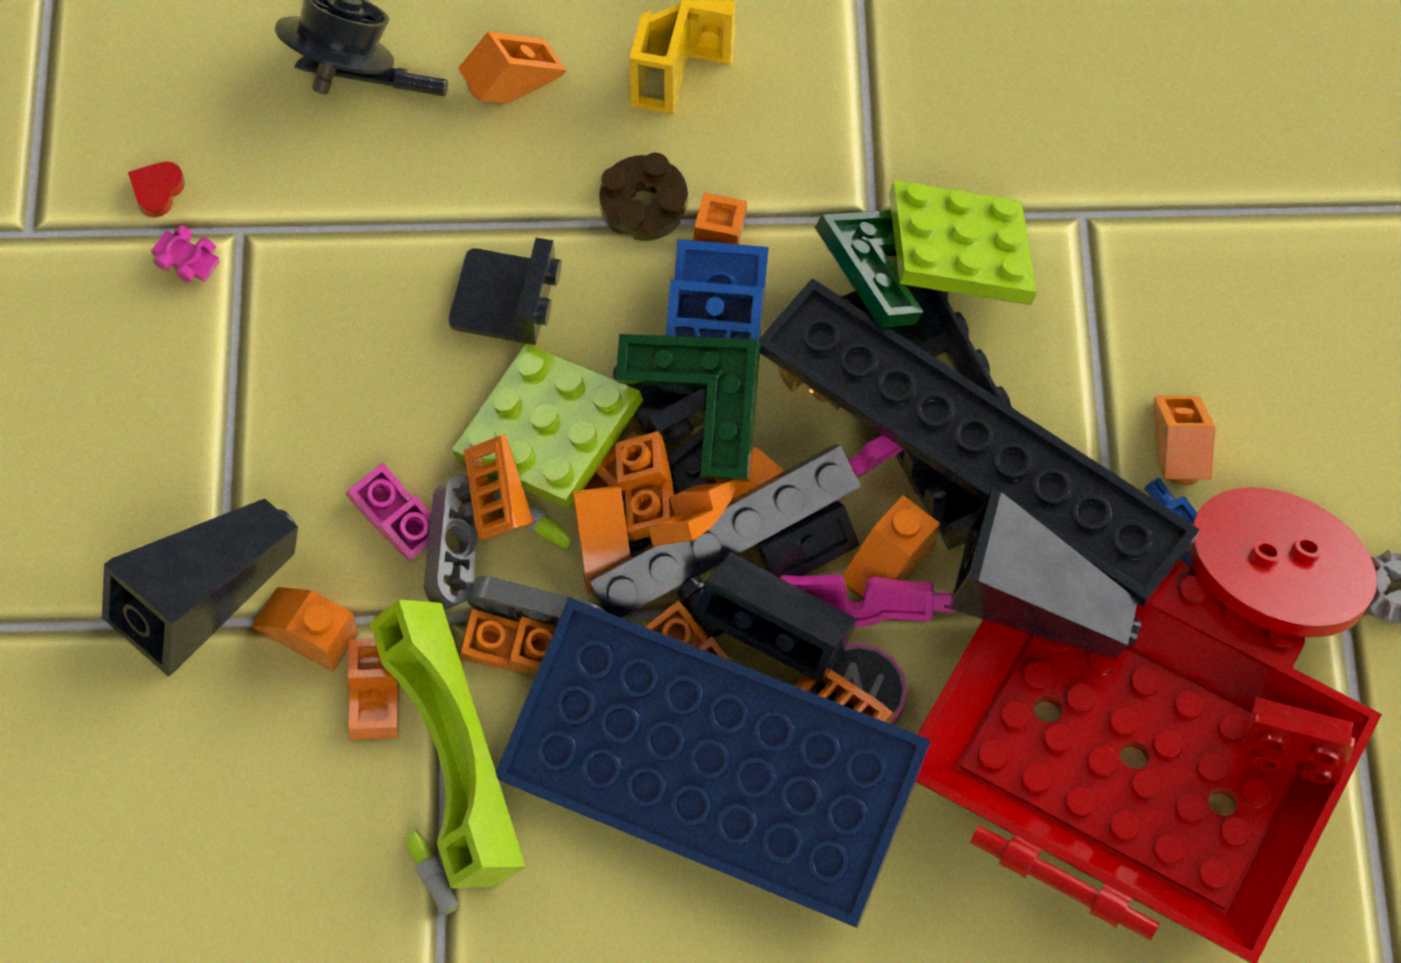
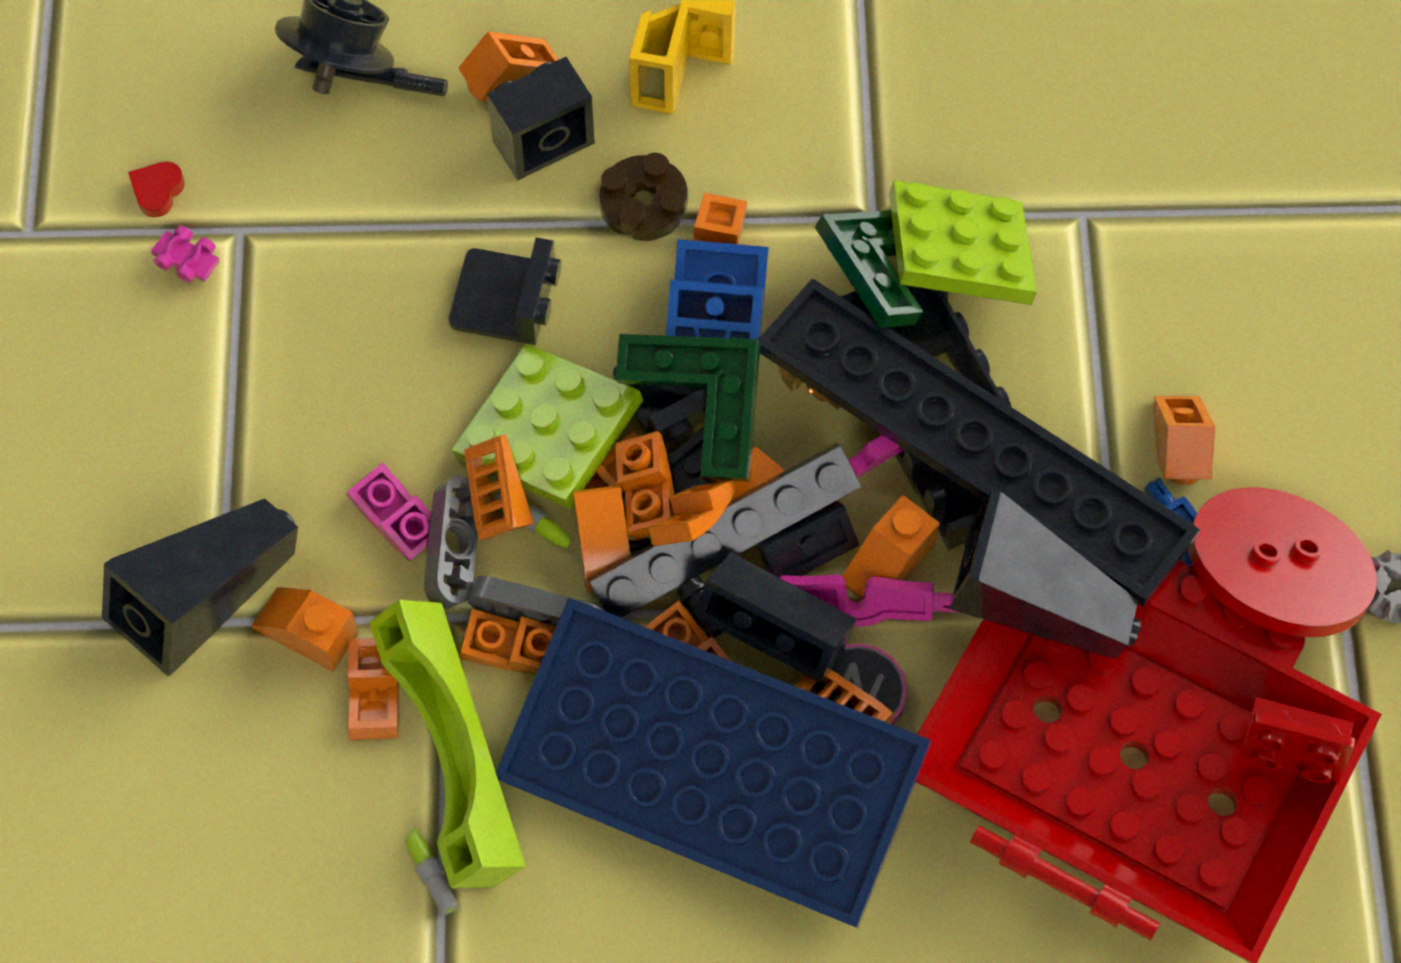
(541, 117): none -> black brick

